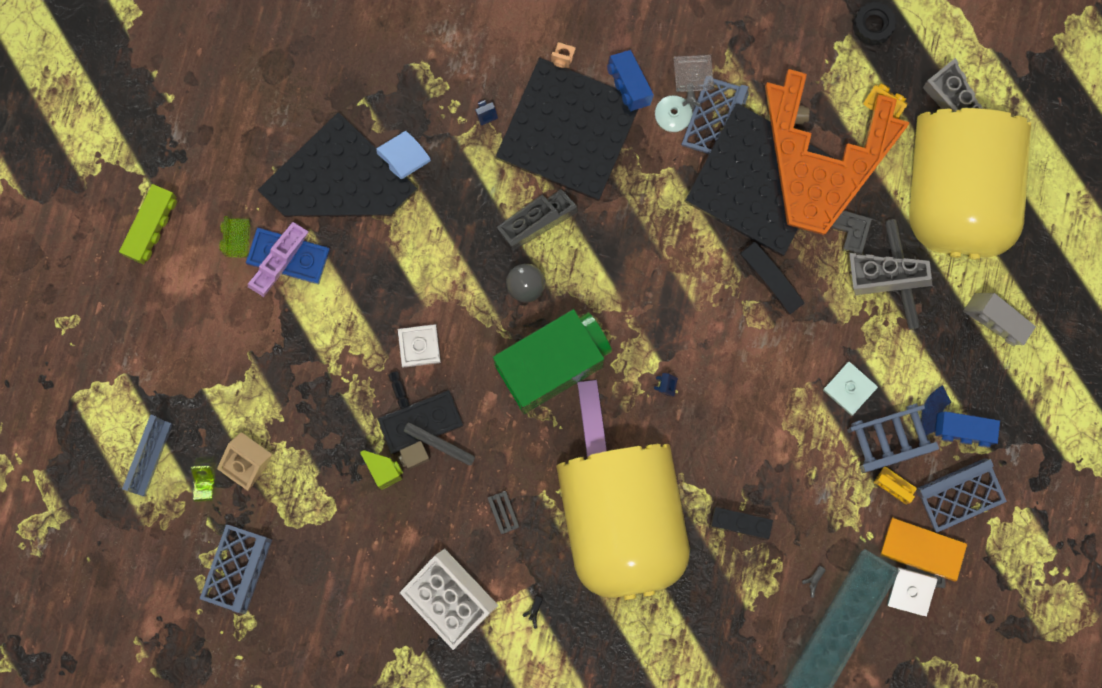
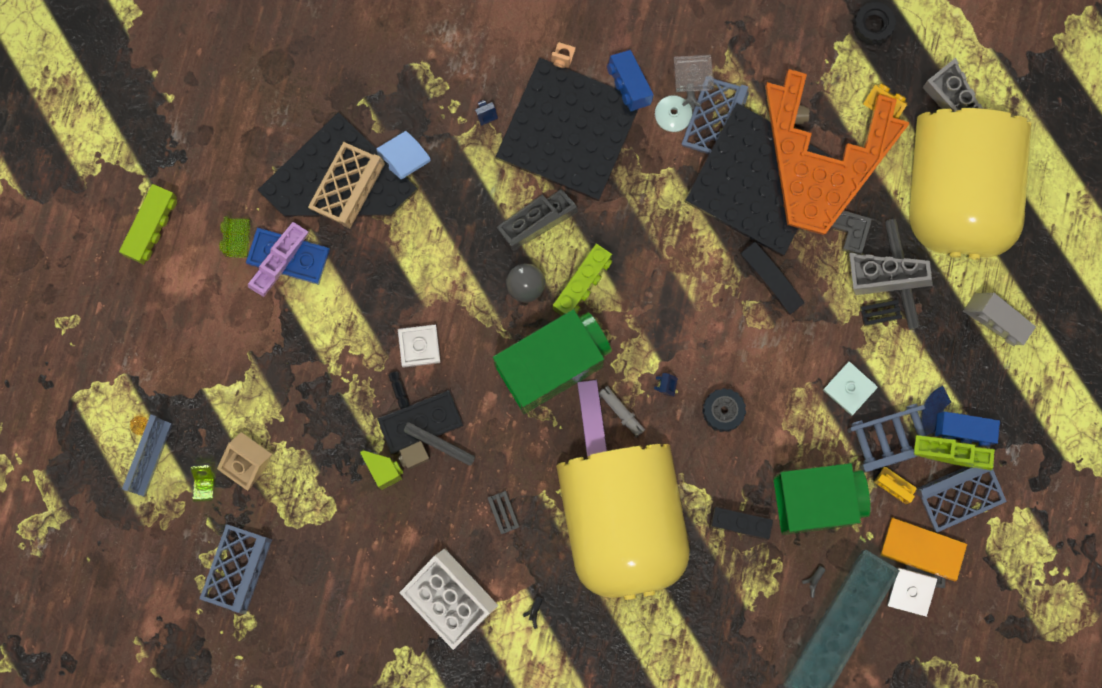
(138, 425): none -> clear yellow tile
(360, 192): none -> tan fence
(583, 280): none -> lime brick
(622, 412): none -> light grey pin
(734, 405): none -> black wheel
(821, 498): none -> green container
(881, 305): none -> black tile
(954, 453): none -> lime slope

